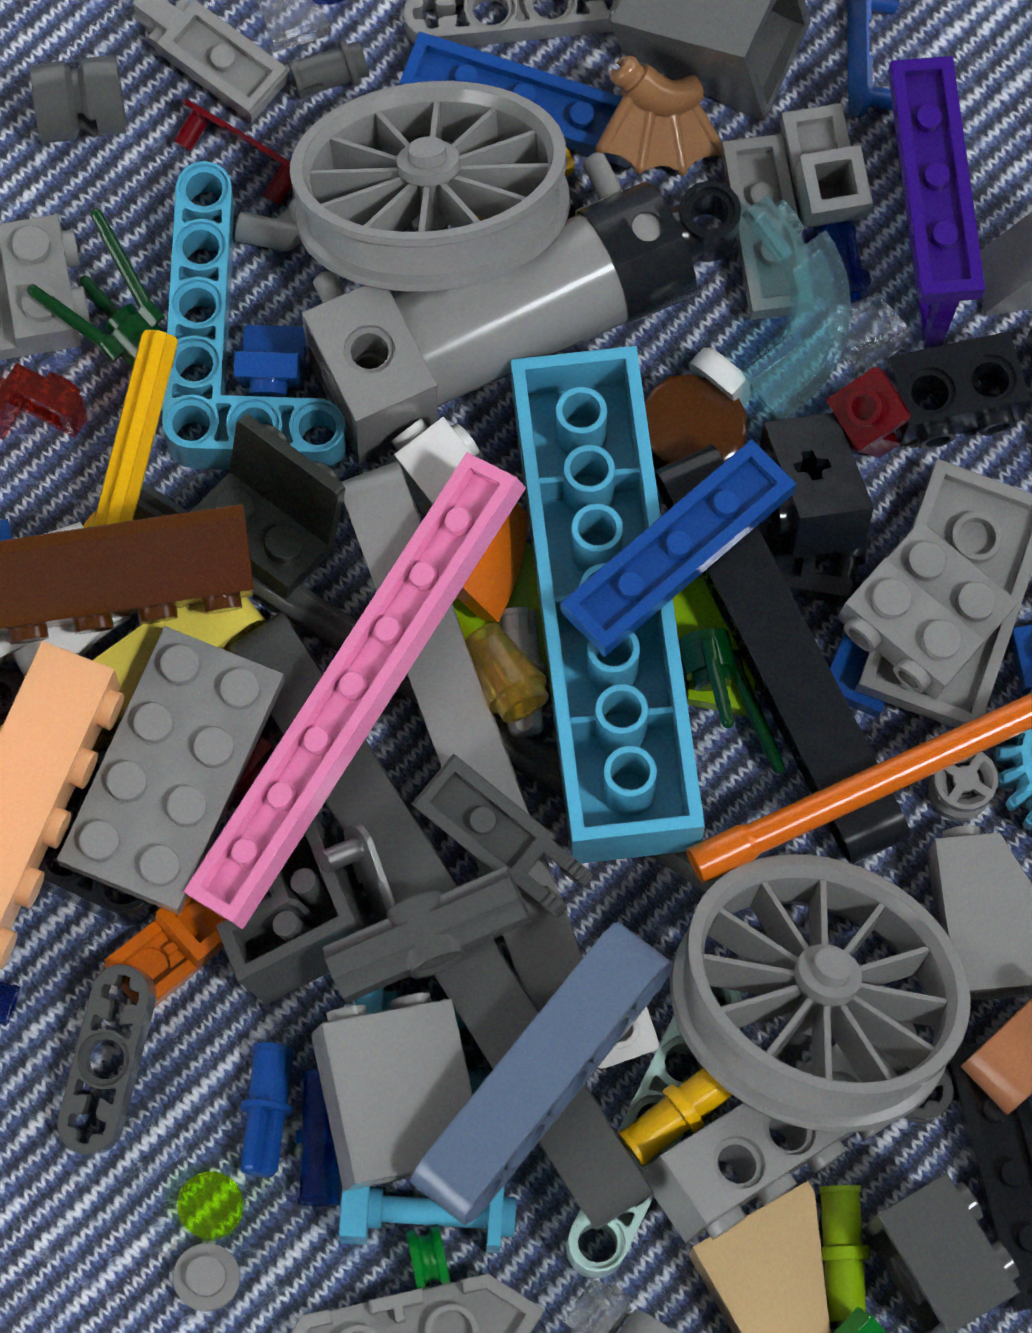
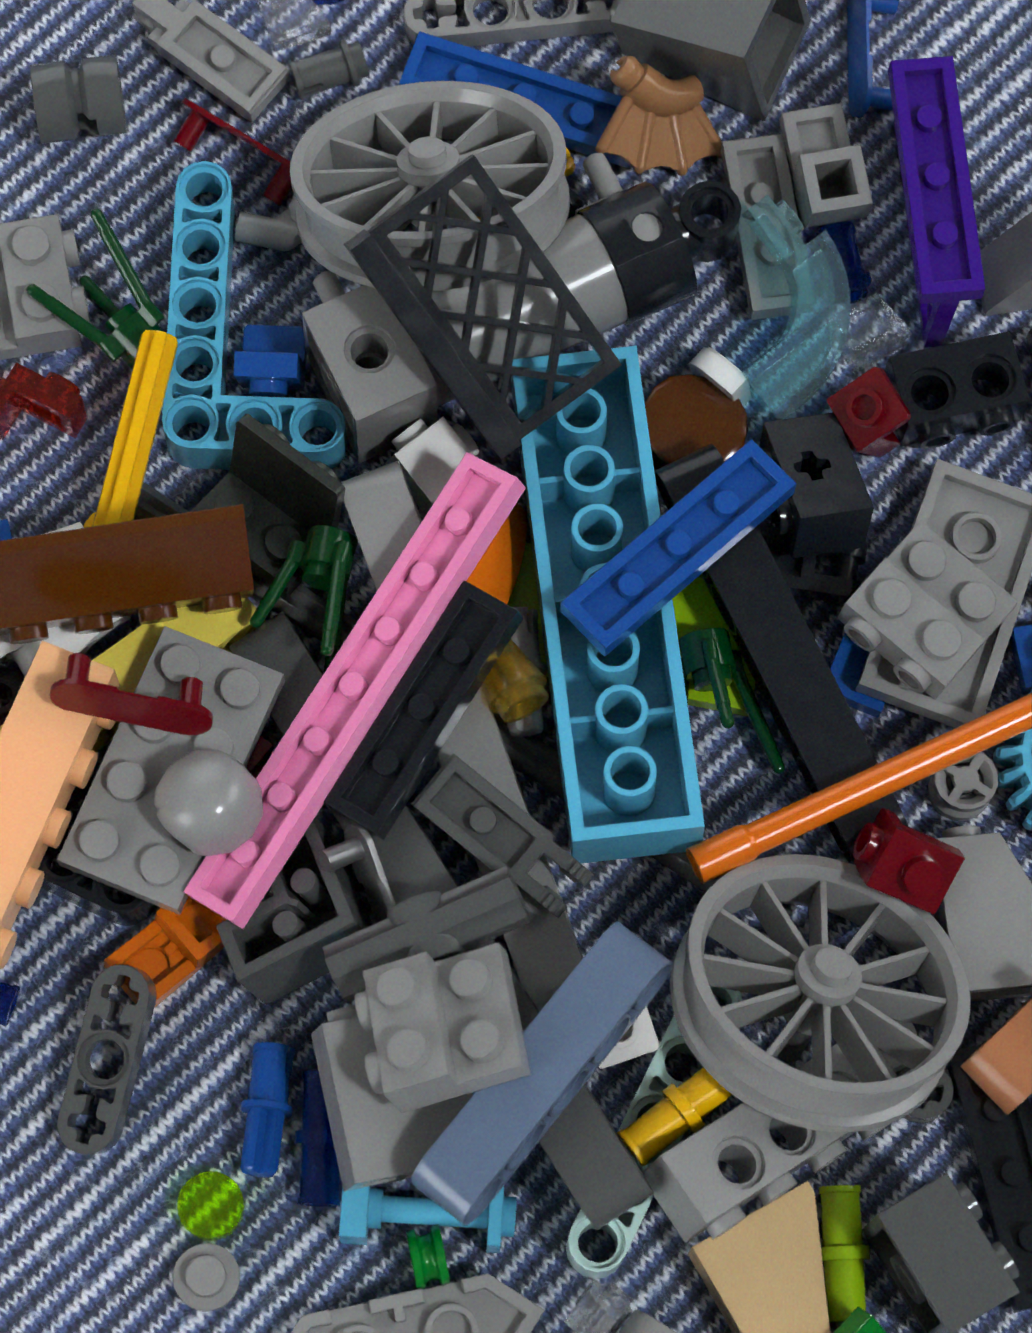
(100, 700): none -> dark red piece
(209, 802): none -> light grey hair
(327, 566): none -> dark green plant
(424, 709): none -> black plate
(437, 338): none -> black fence
(441, 1026): none -> light grey plate
(905, 862): none -> dark red bracket

